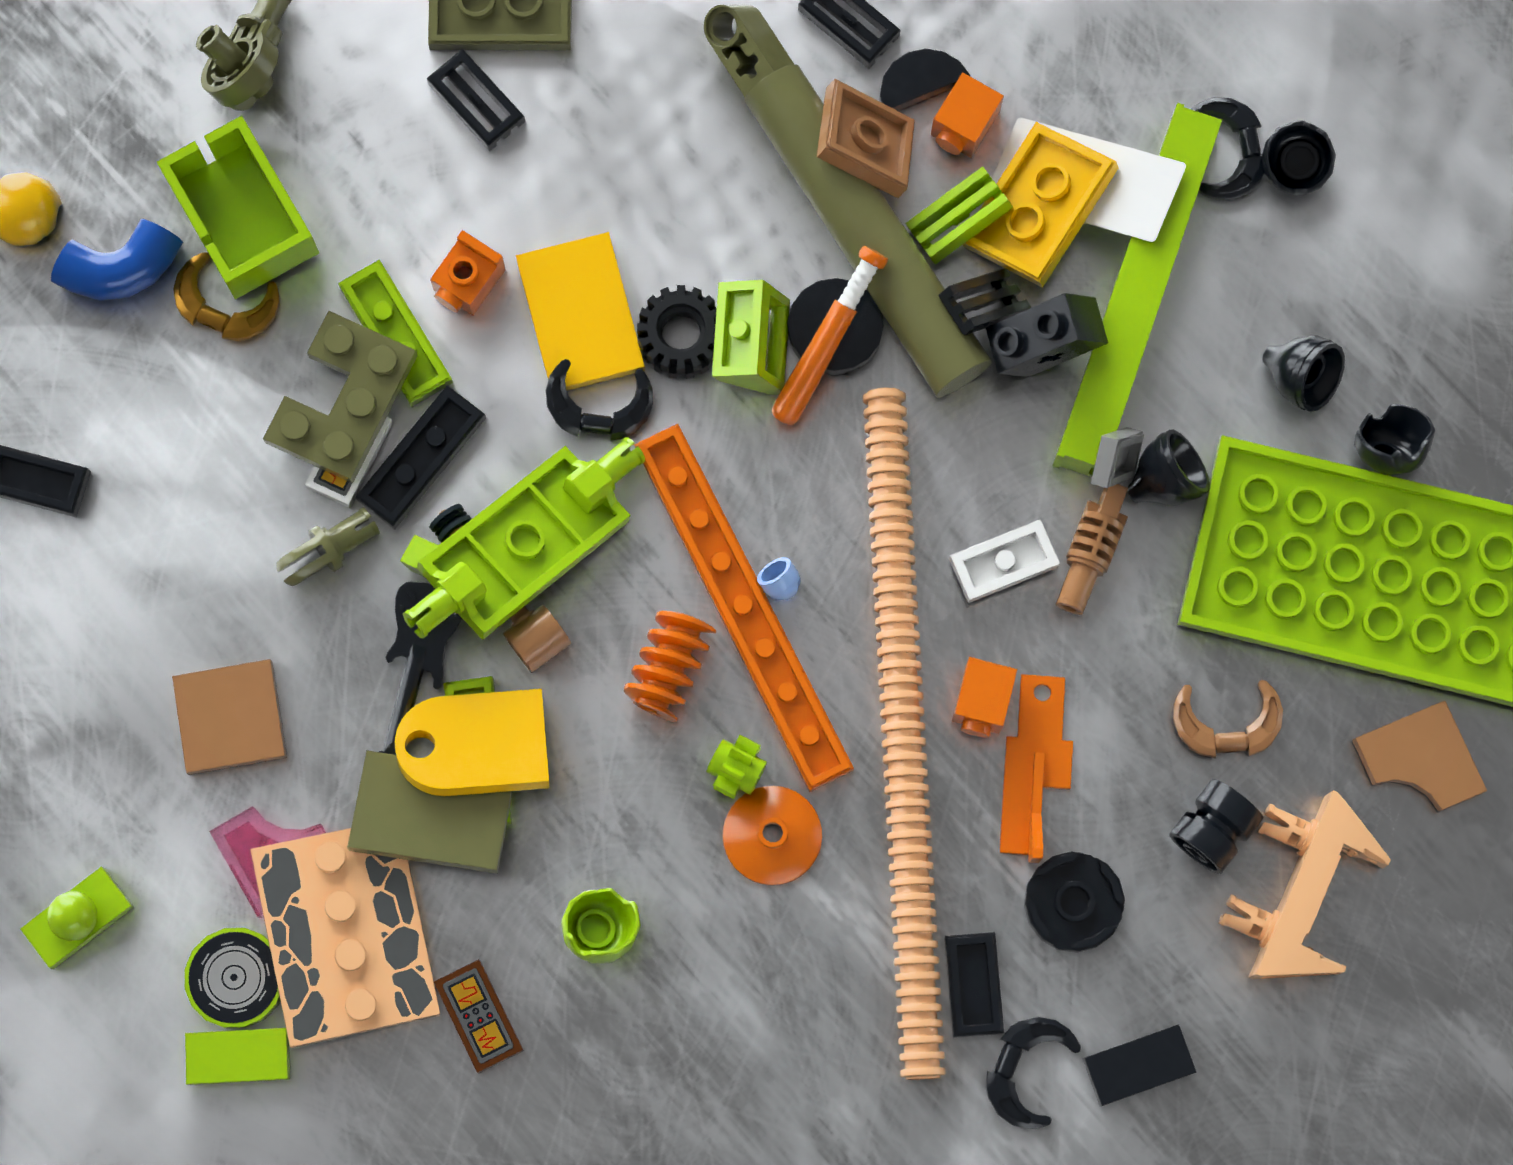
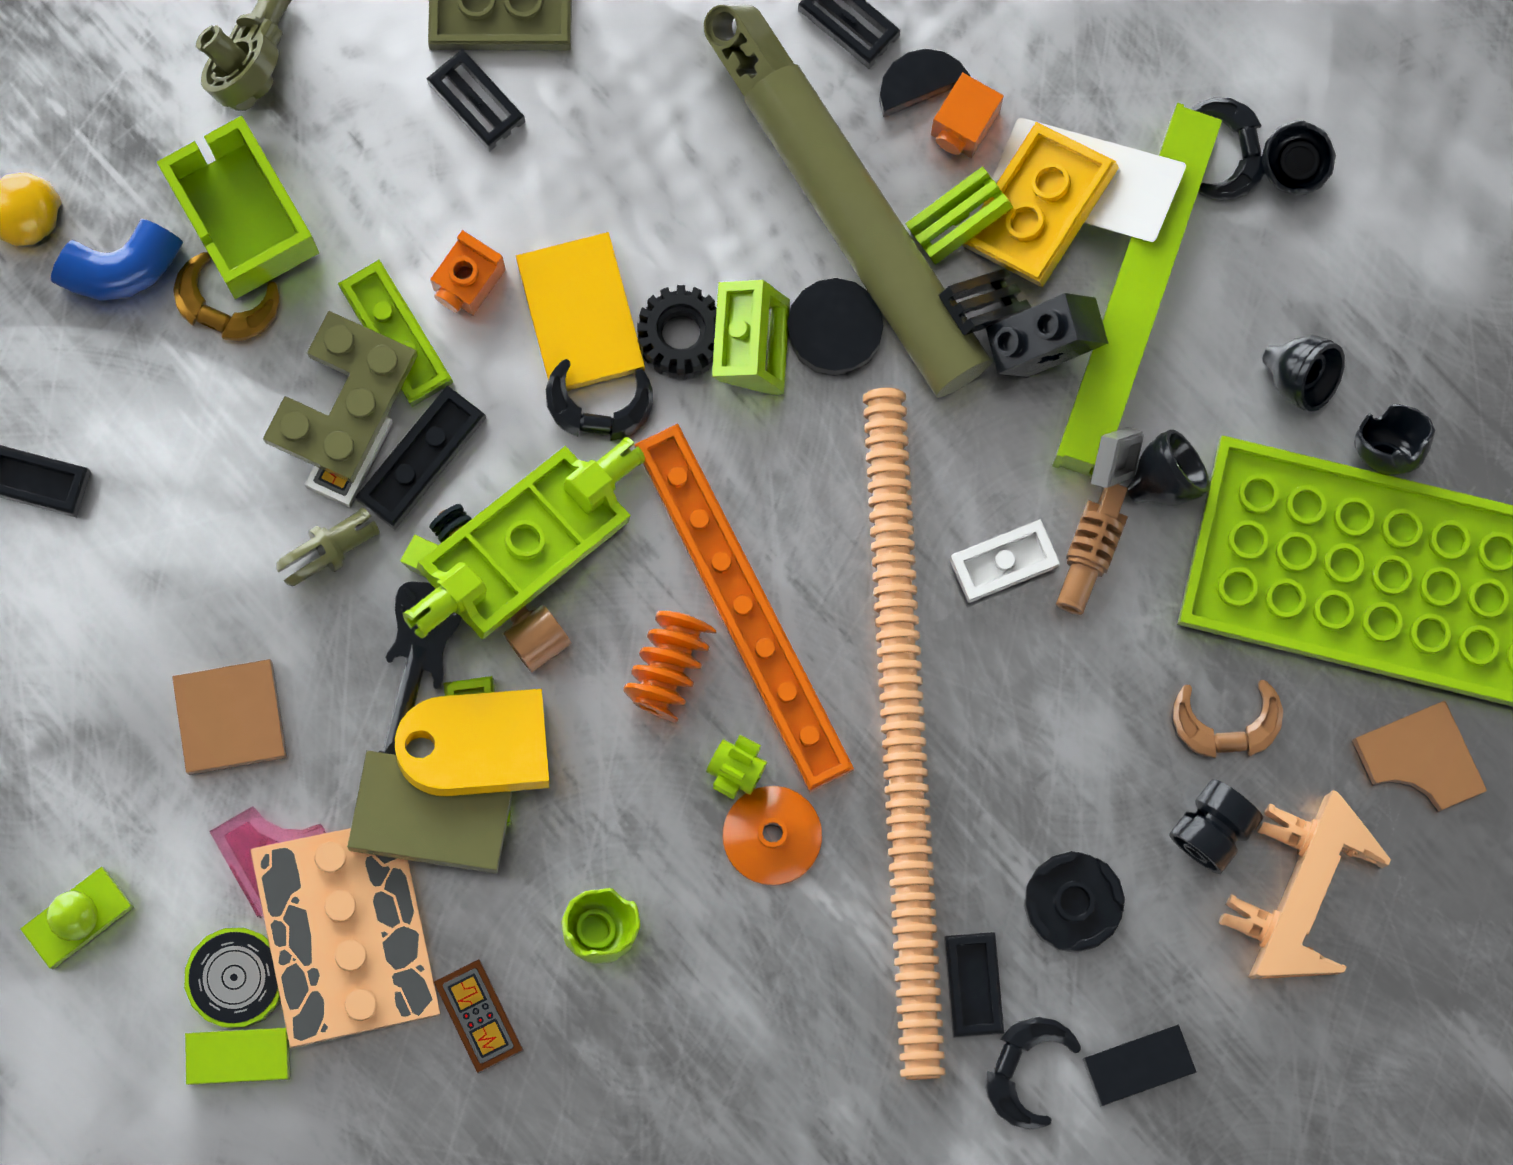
(779, 579): light blue hinge -> none
(818, 354): orange piece -> none
(866, 138): medium nougat tile -> none
(983, 697): orange brick -> none
(1033, 762): orange piece -> none

